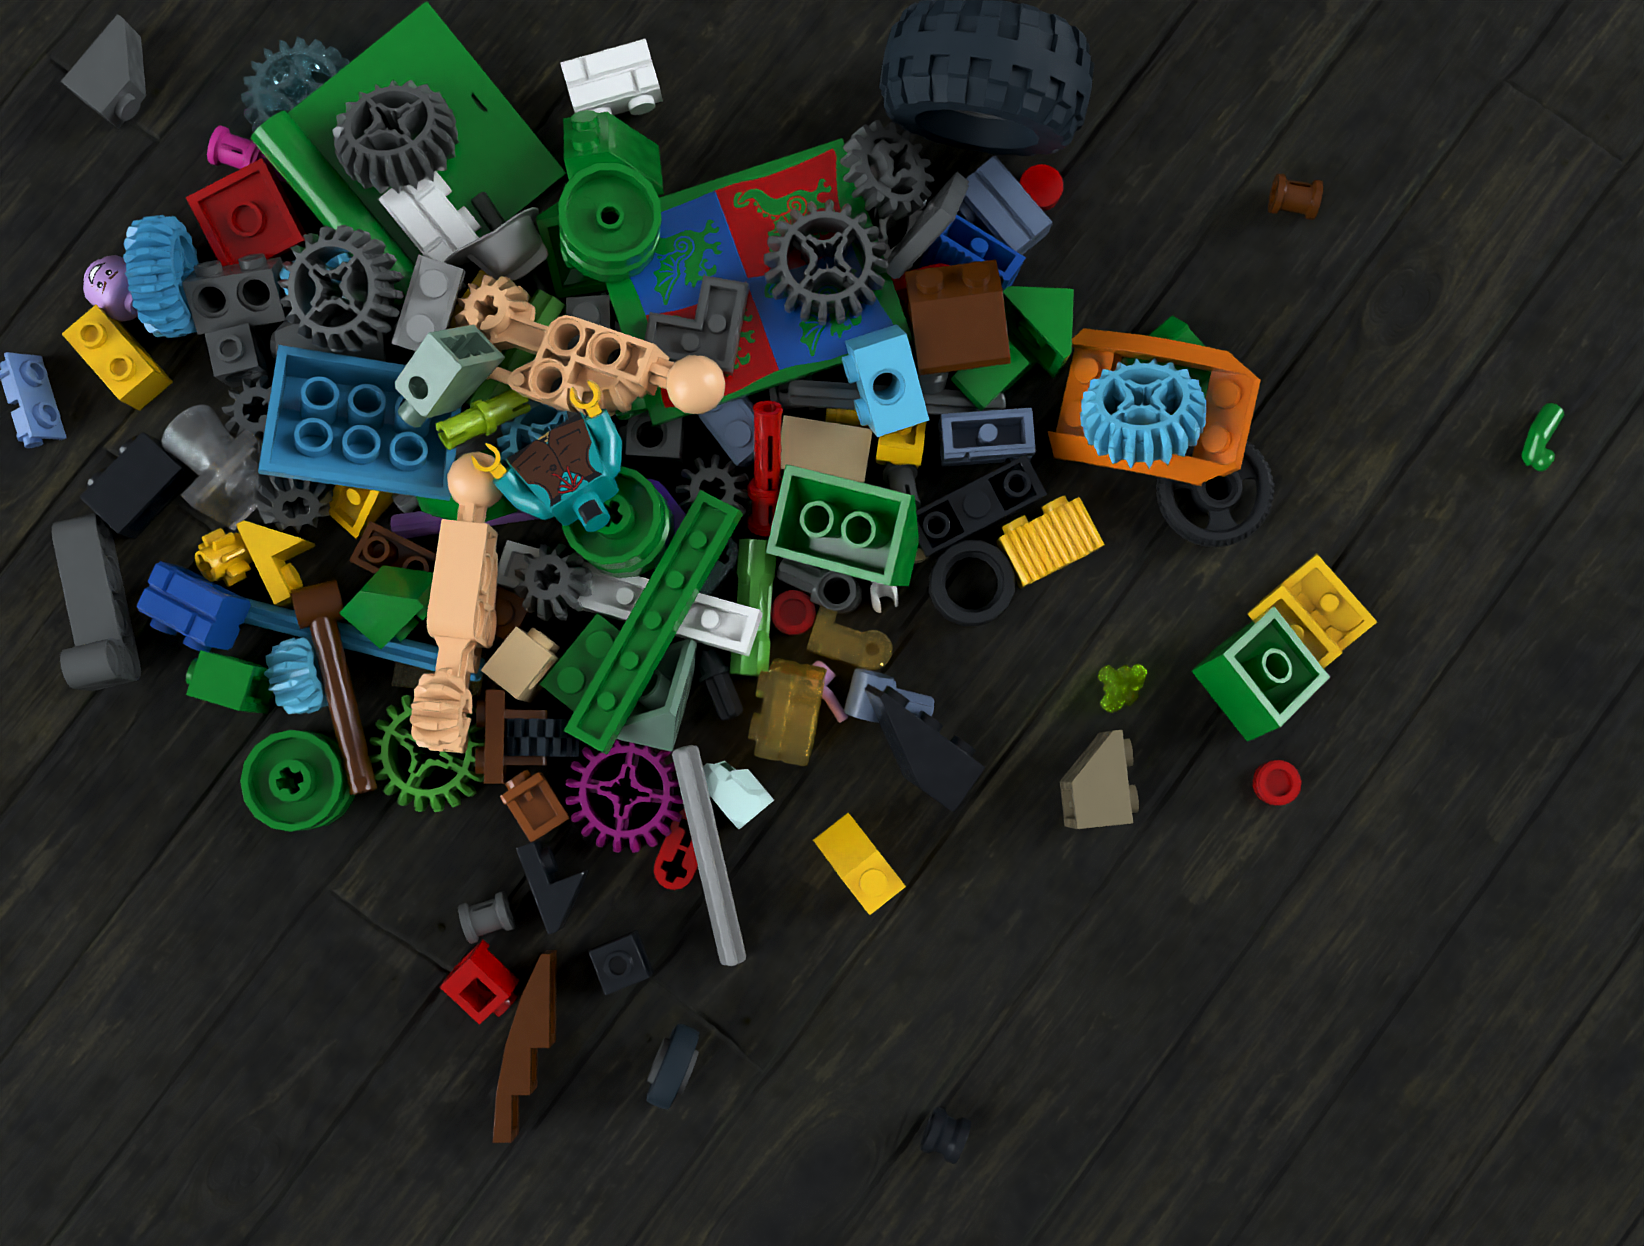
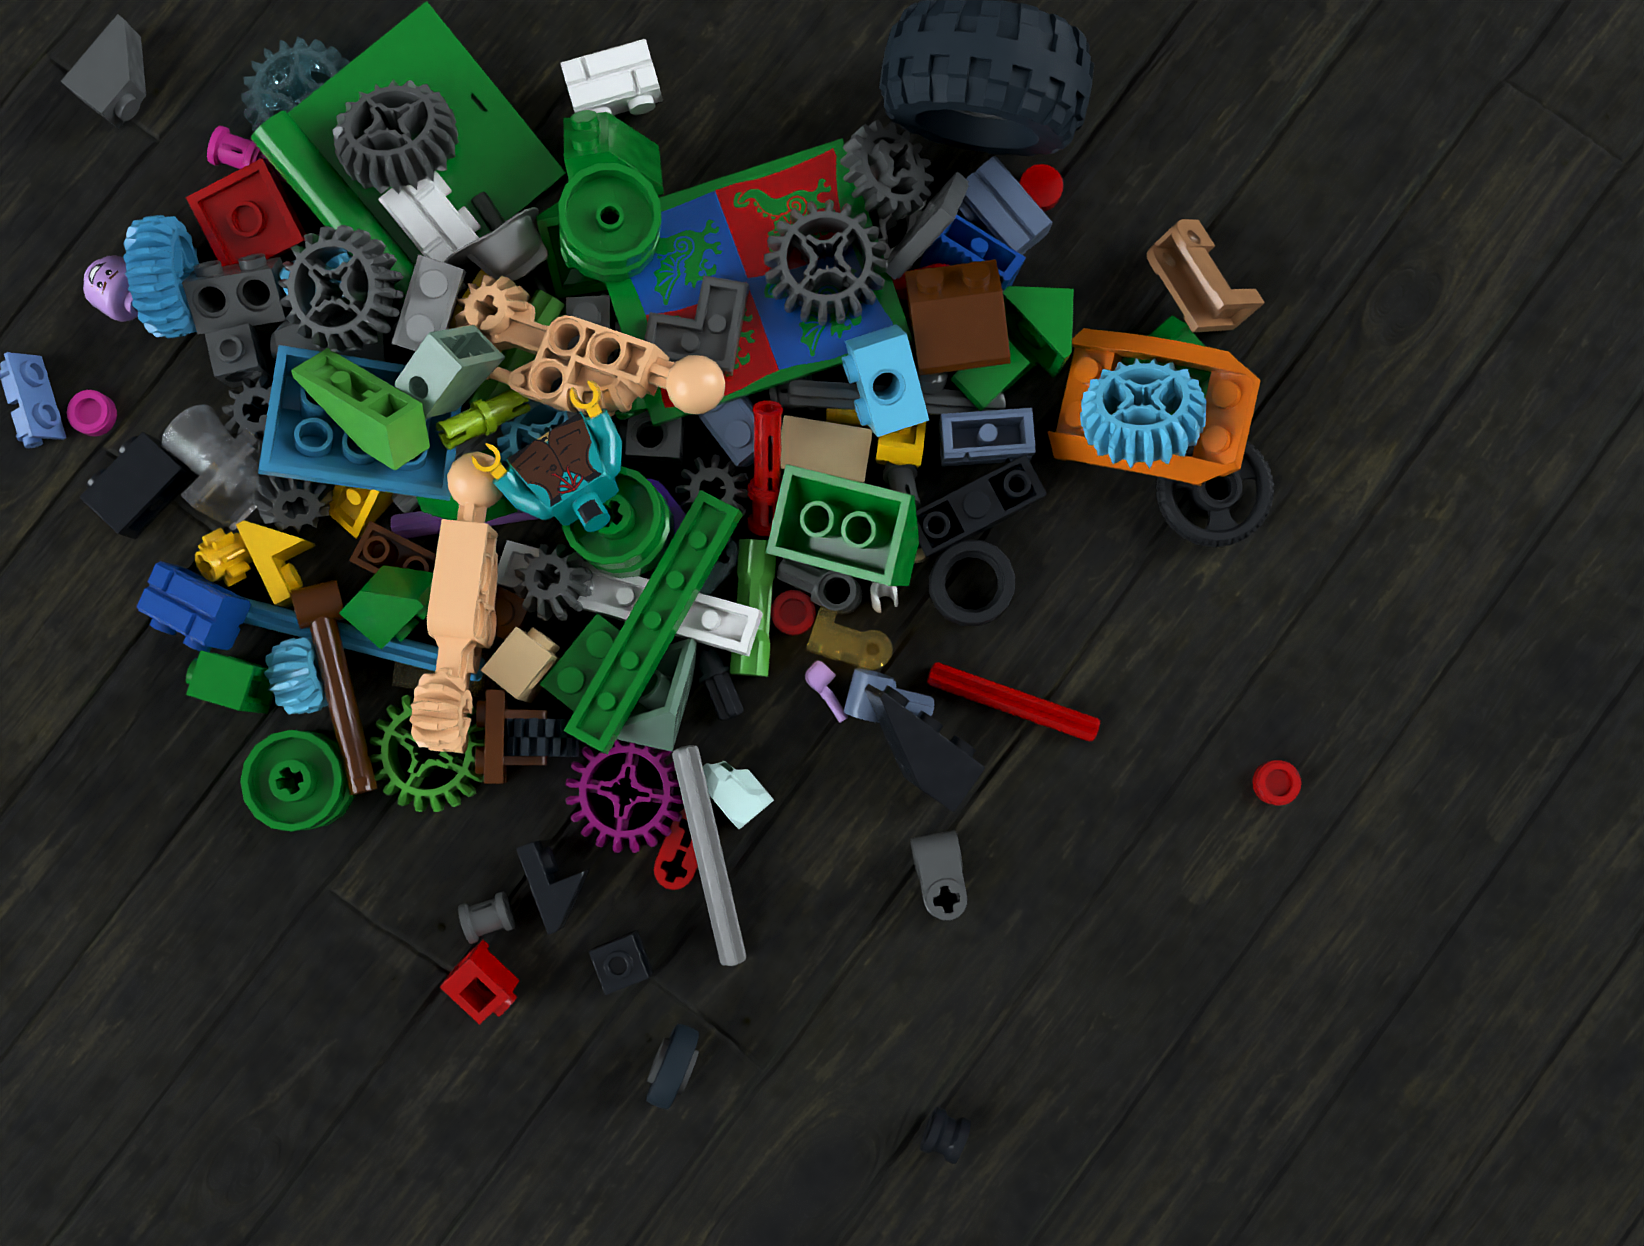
(91, 413): none -> dark pink tile
(96, 606): dark grey beam -> none
(117, 358): yellow brick -> none
(368, 409): none -> bright green slope
(531, 1029): reddish brown slope -> none
(534, 804): dark orange bracket -> none
(788, 712): clear yellow brick -> none
(859, 863): yellow slope -> none
(938, 865): none -> dark grey piece
(1013, 701): none -> red axle
(1049, 541): yellow brick -> none
(1097, 784): dark tan slope -> none
(1121, 685): clear neon green plant -> none
(1196, 282): none -> medium nougat piece
(1261, 675): green slope -> none
(1295, 196): reddish brown bush -> none
(1318, 610): yellow slope -> none
(1539, 434): green arm -> none

